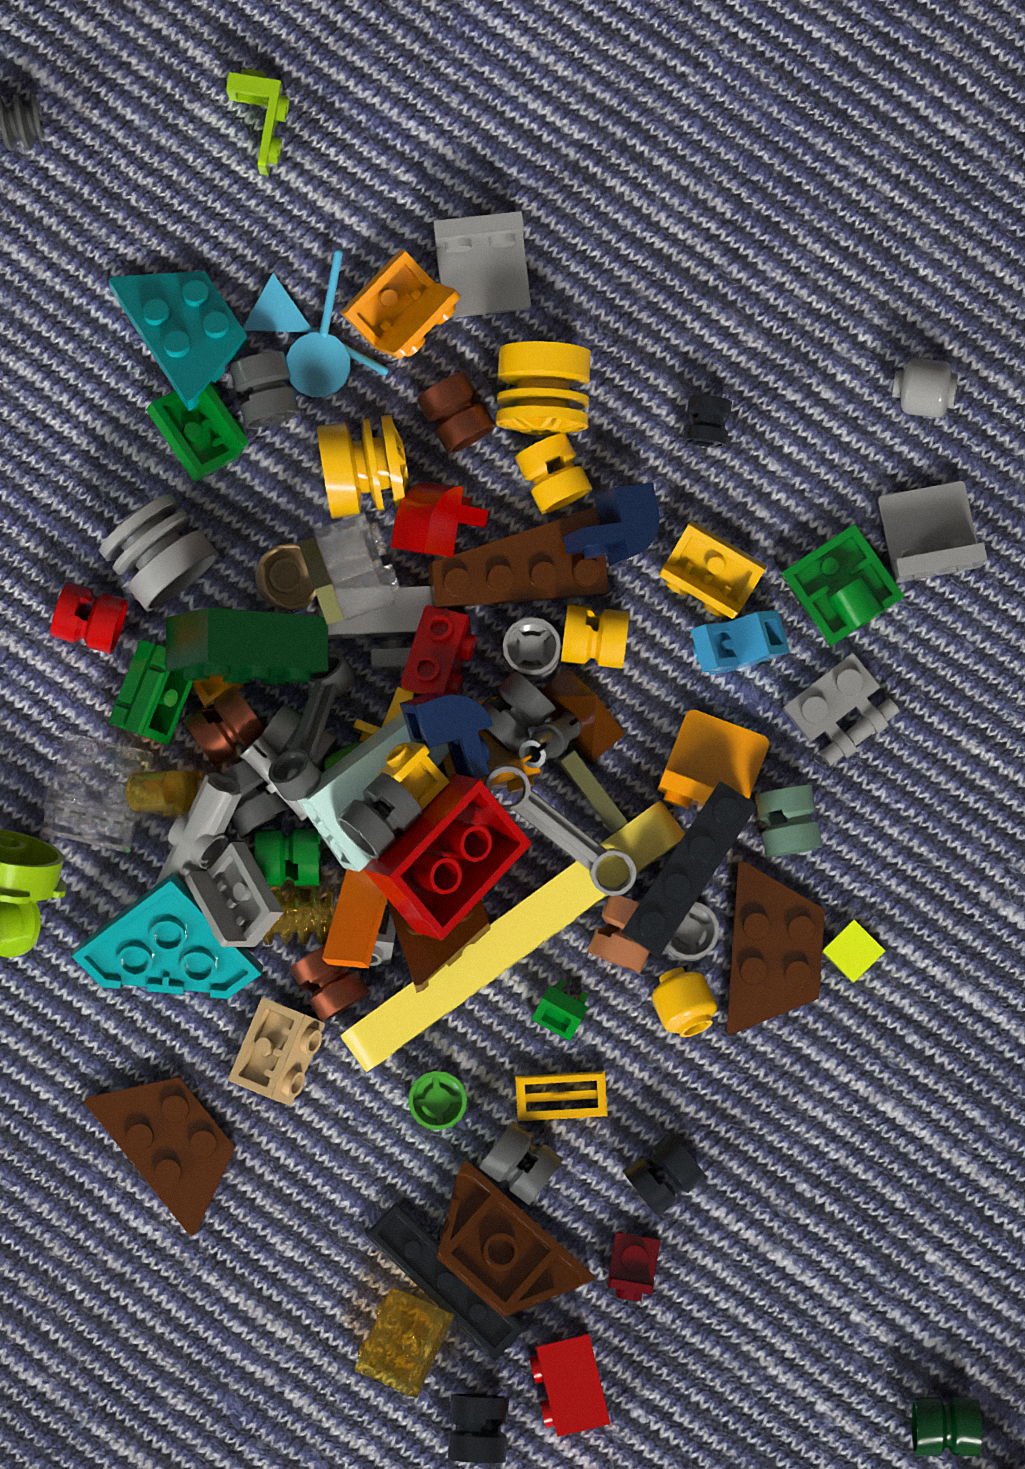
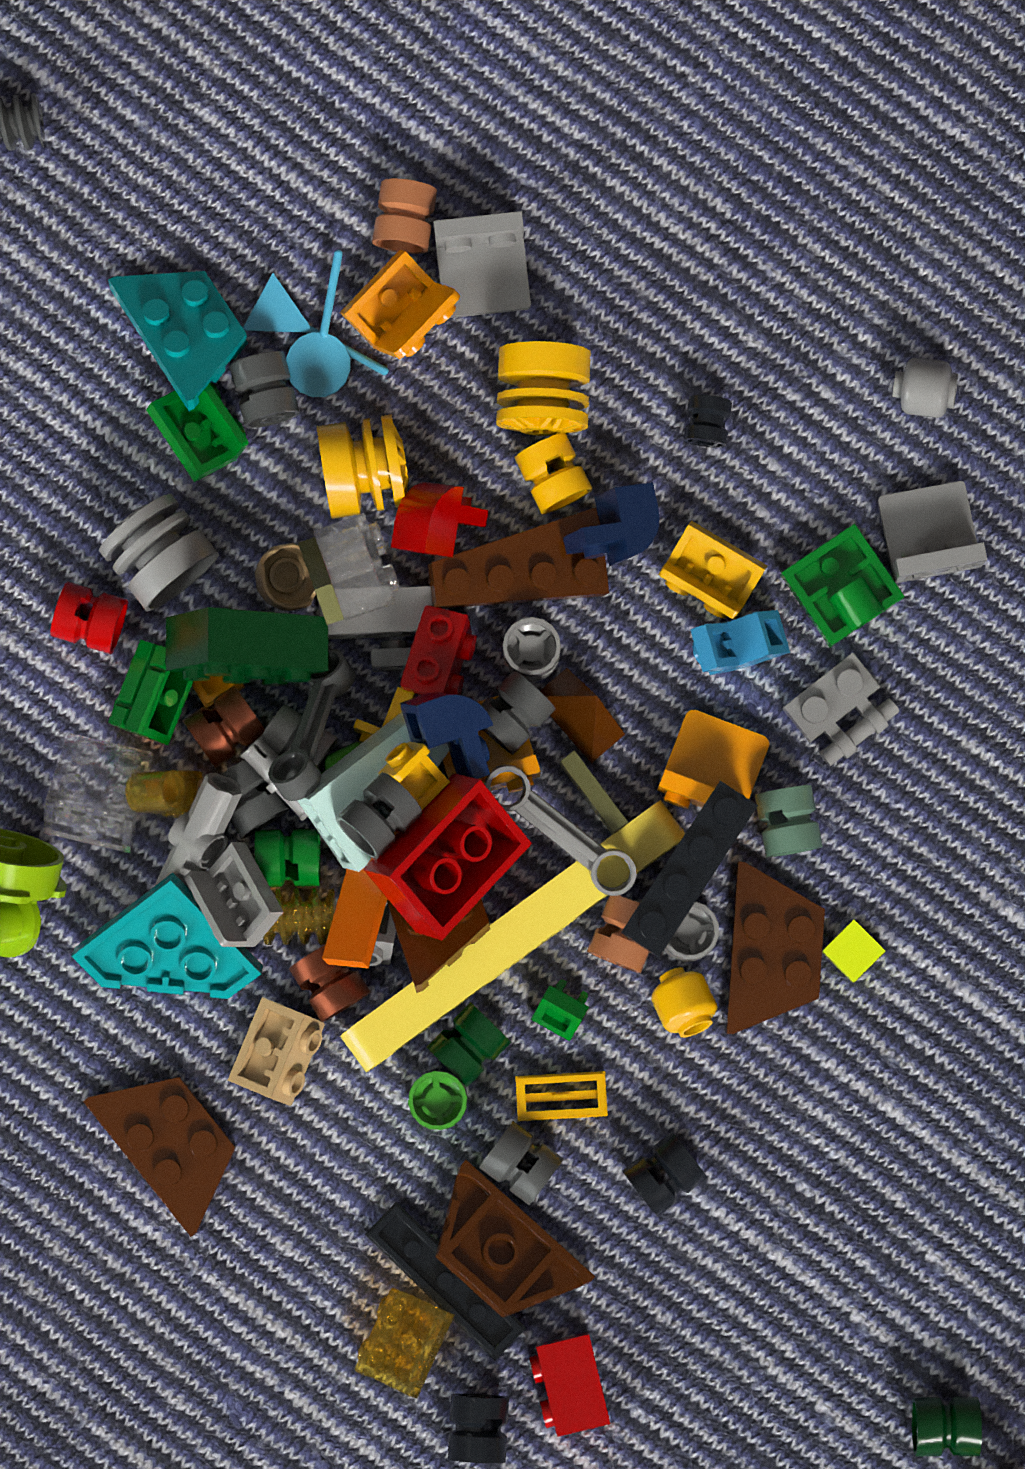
(254, 88): lime bracket -> none
(405, 209): none -> nougat wheel
(454, 409): copper wheel -> none
(468, 1044): none -> dark green wheel
(550, 740): dark grey pin -> none
(595, 636): yellow wheel -> none
(633, 1266): dark red bracket -> none

